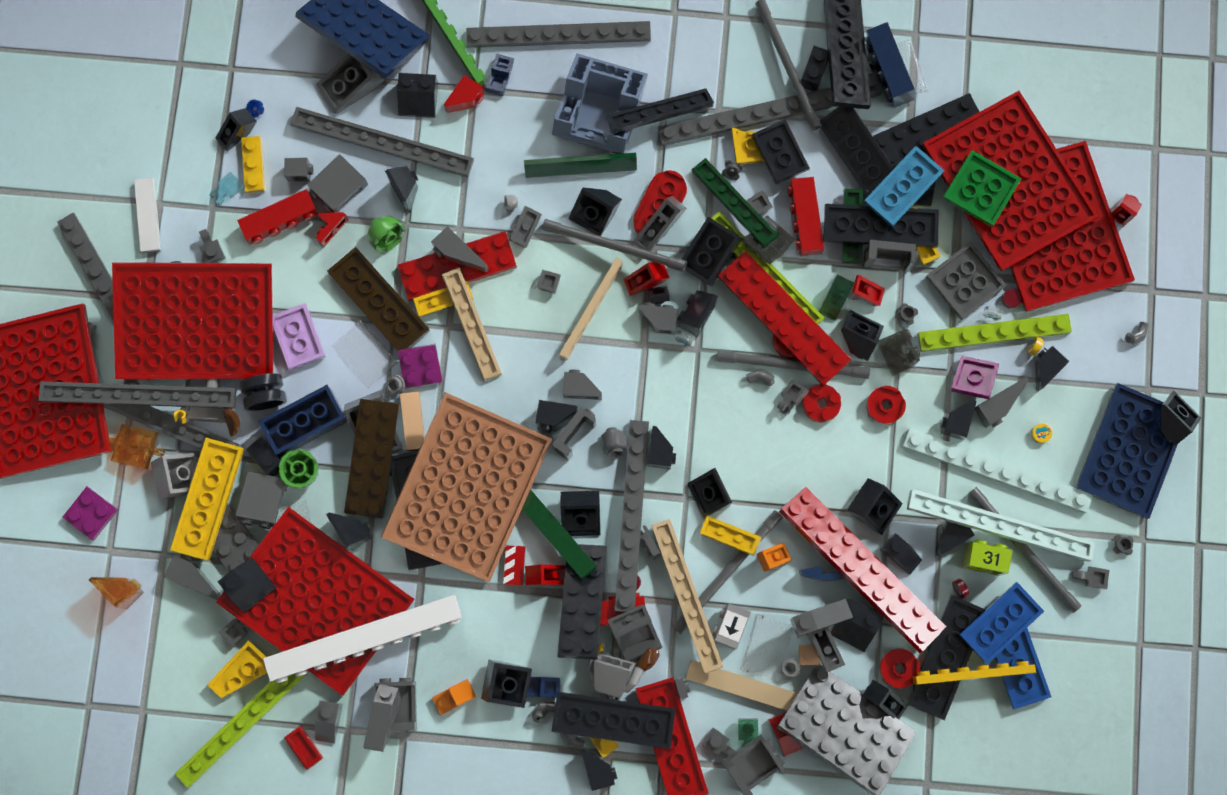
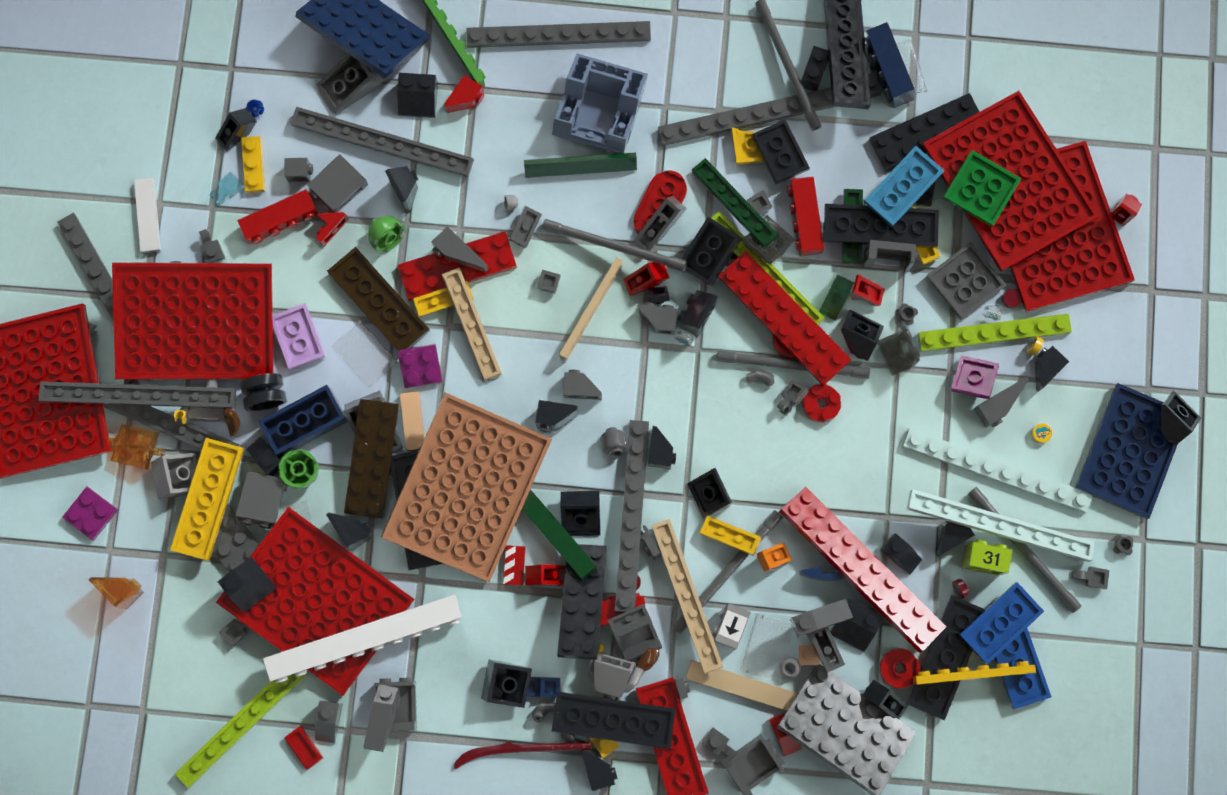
(190, 575): dark grey slope -> none
(241, 670): yellow wing -> none
(391, 384): light grey plate -> none
(454, 696): orange slope -> none
(500, 74): dark blue slope -> none
(508, 747): none -> dark red piece
(570, 430): dark grey panel -> none
(594, 209): black slope -> none
(659, 110): black plate -> none
(732, 175): dark grey plate -> none
(747, 729): clear green plate -> none
(857, 148): black plate -> none
(875, 506): black slope -> none
(890, 415): red plate -> none
(957, 422): black slope -> none
(1139, 335): dark grey arm -> none

